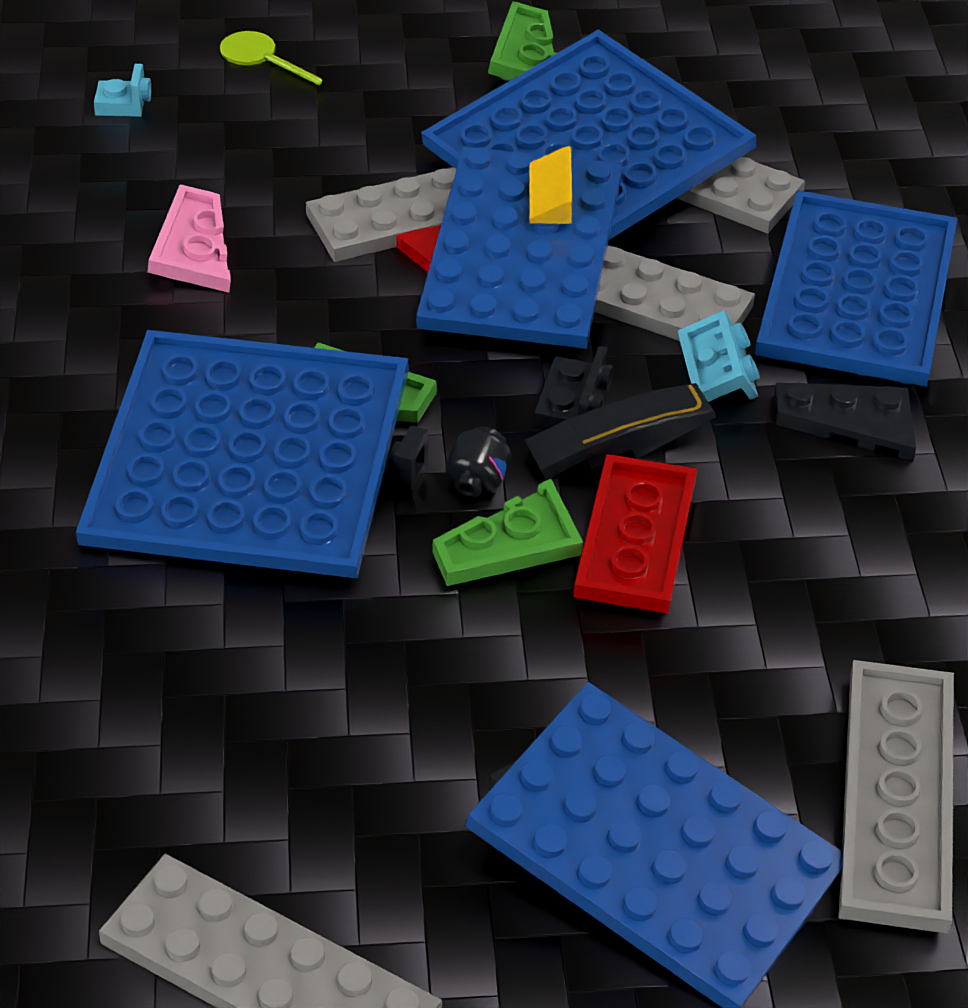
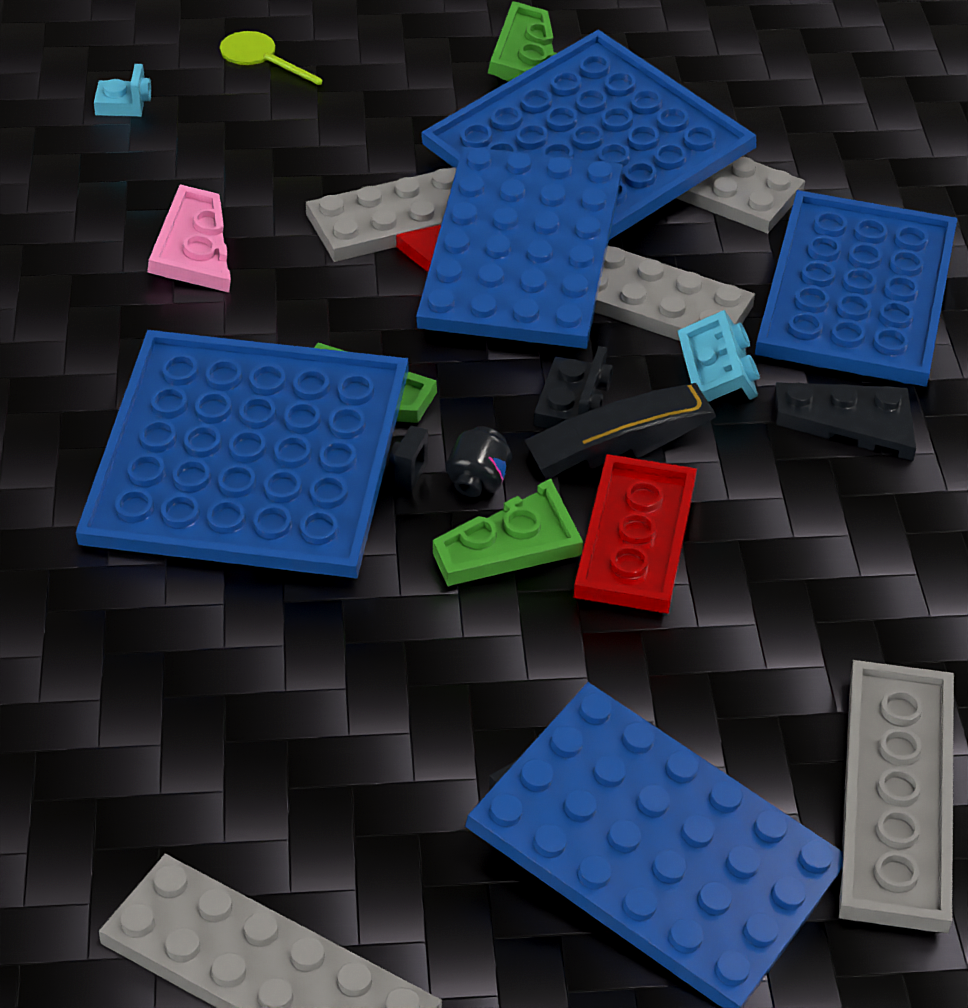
(551, 188): yellow slope -> none

